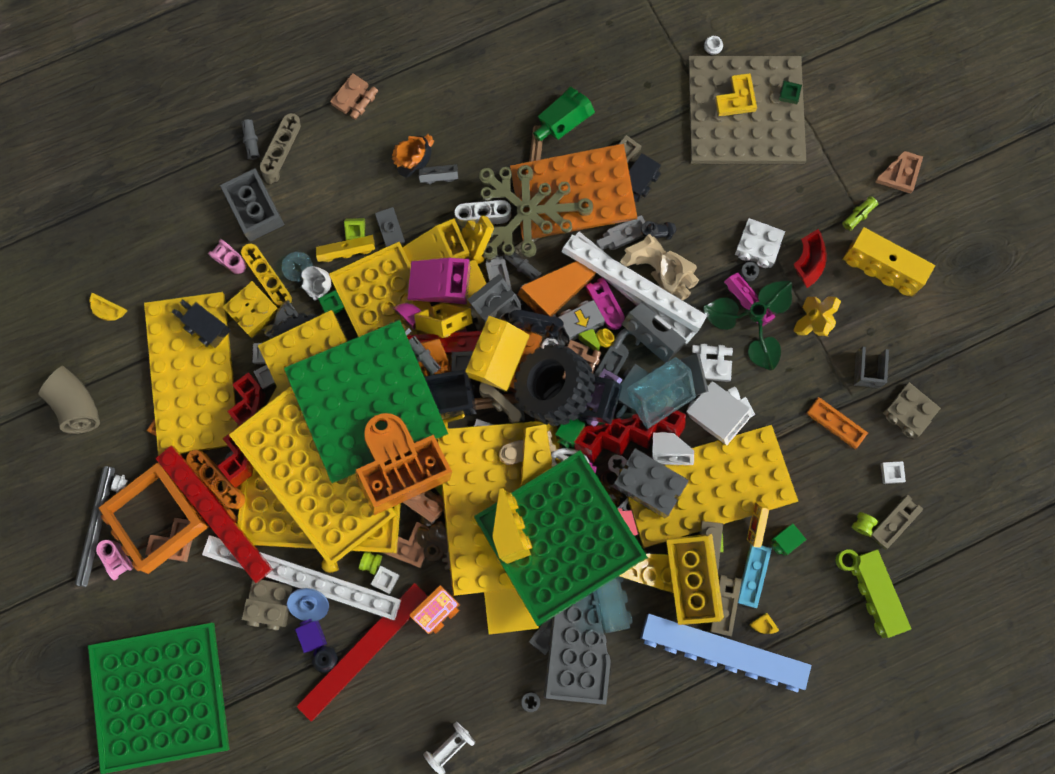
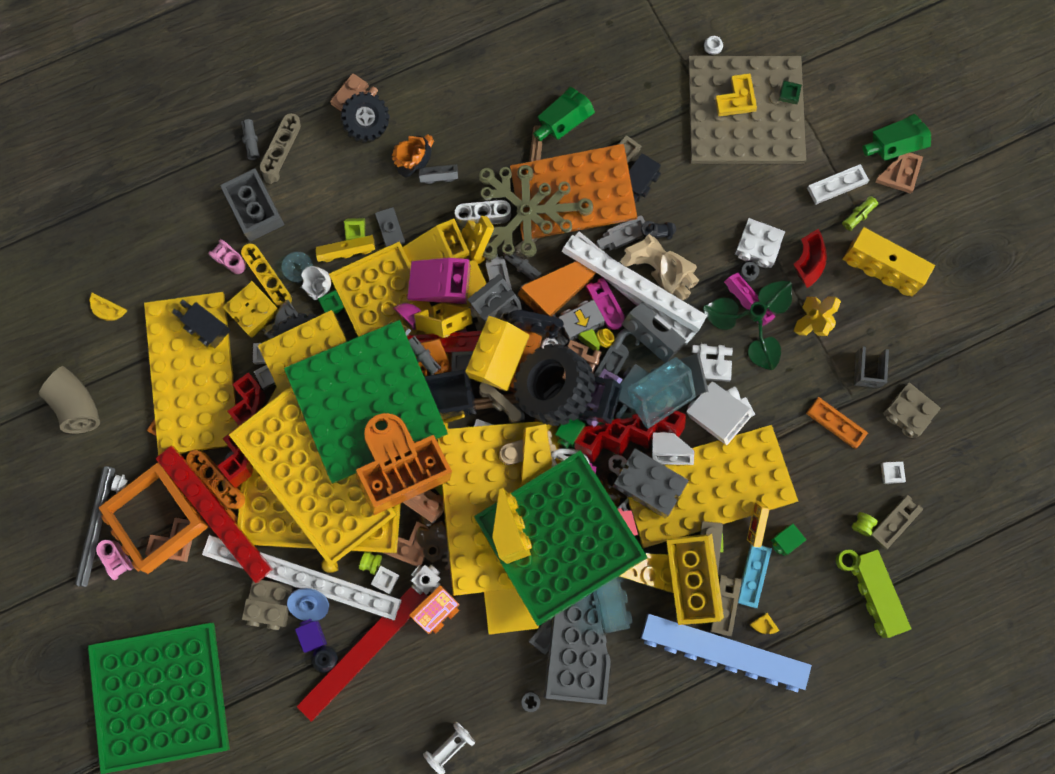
(371, 111): none -> black wheel
(429, 571): none -> white brick
(838, 184): none -> white plate
(899, 138): none -> green piece

